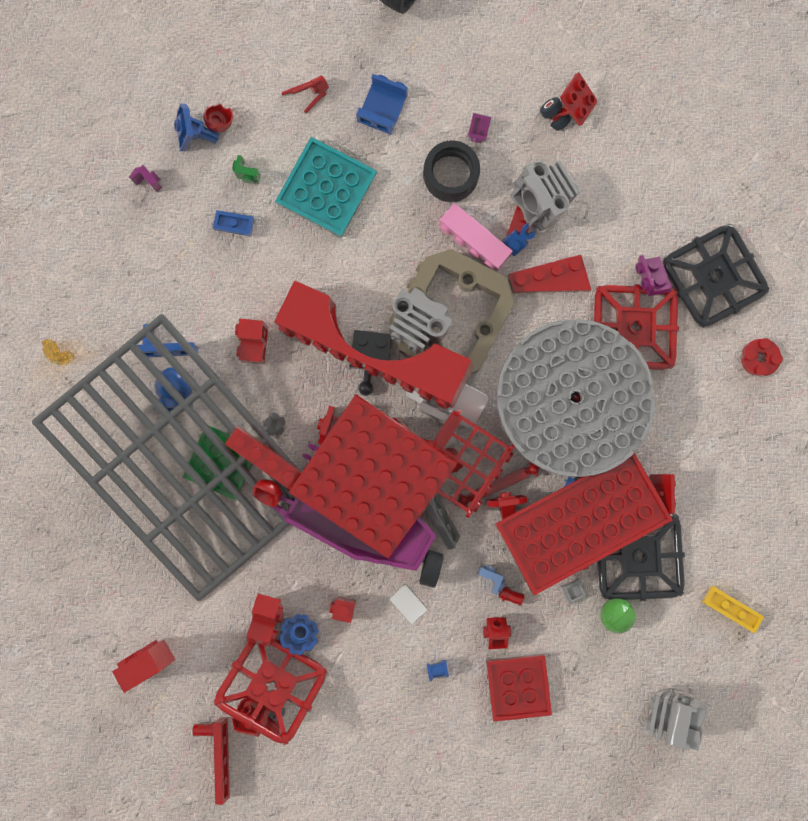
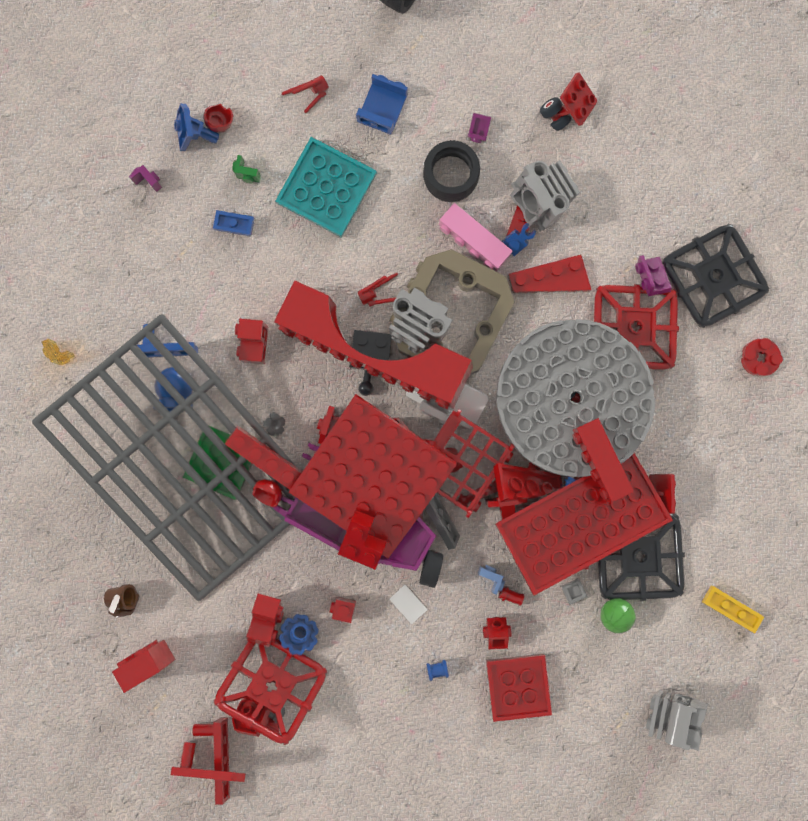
(121, 600): none -> reddish brown piece
(186, 768): none -> red piece
(360, 545): none -> red brick
(368, 293): none -> red plant
(524, 483): none -> red wing
(602, 460): none -> red brick

